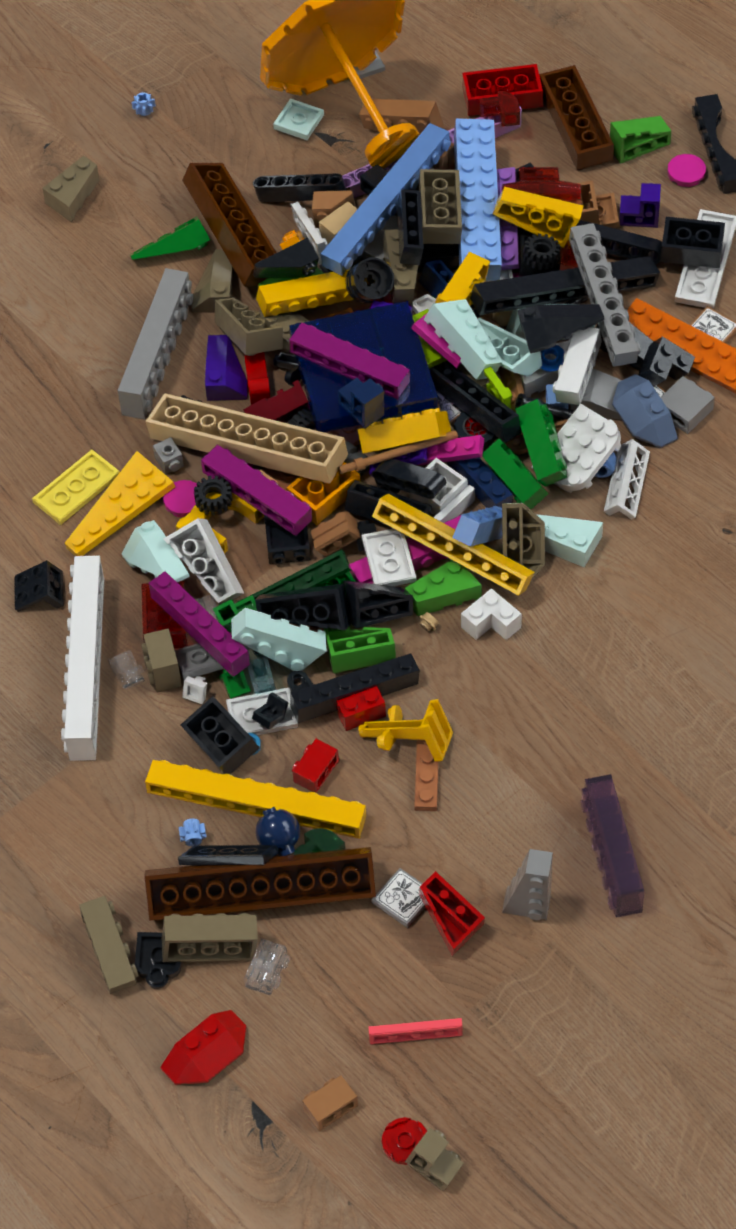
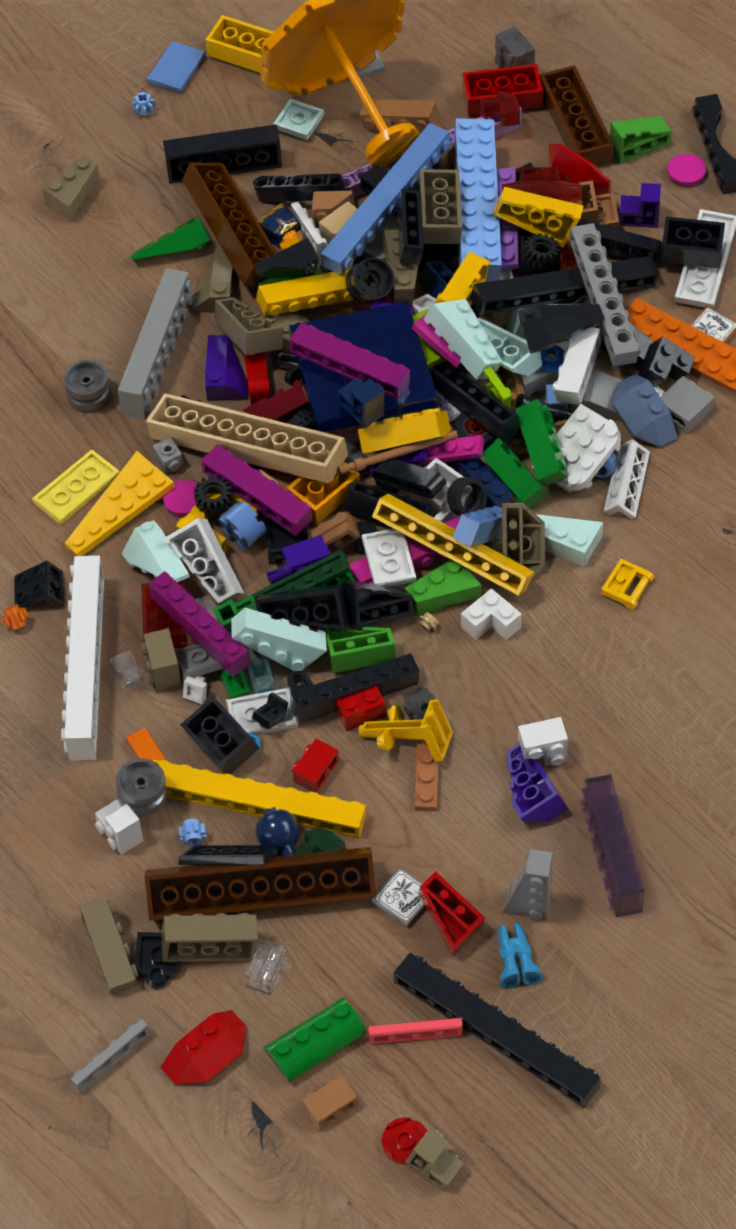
(14, 617): none -> orange gear
(87, 385): none -> flat silver wheel
(109, 1057): none -> light grey plate
(120, 826): none -> white brick
(141, 786): none -> flat silver wheel
(144, 745): none -> orange tile
(176, 67): none -> medium blue tile
(237, 43): none -> yellow brick
(237, 149): none -> black brick
(242, 525): none -> medium blue brick
(277, 223): none -> dark blue torso
(299, 557): none -> dark purple brick
(315, 1039): none -> green container
(417, 702): none -> dark grey brick
(455, 492): none -> black tyre
(497, 1030): none -> black brick
(513, 49): none -> flat silver brick
(516, 947): none -> dark azure piece
(532, 789): none -> dark purple wedge
(544, 739): none -> white brick
(577, 169): none -> red wedge
(620, 581): none -> yellow plate

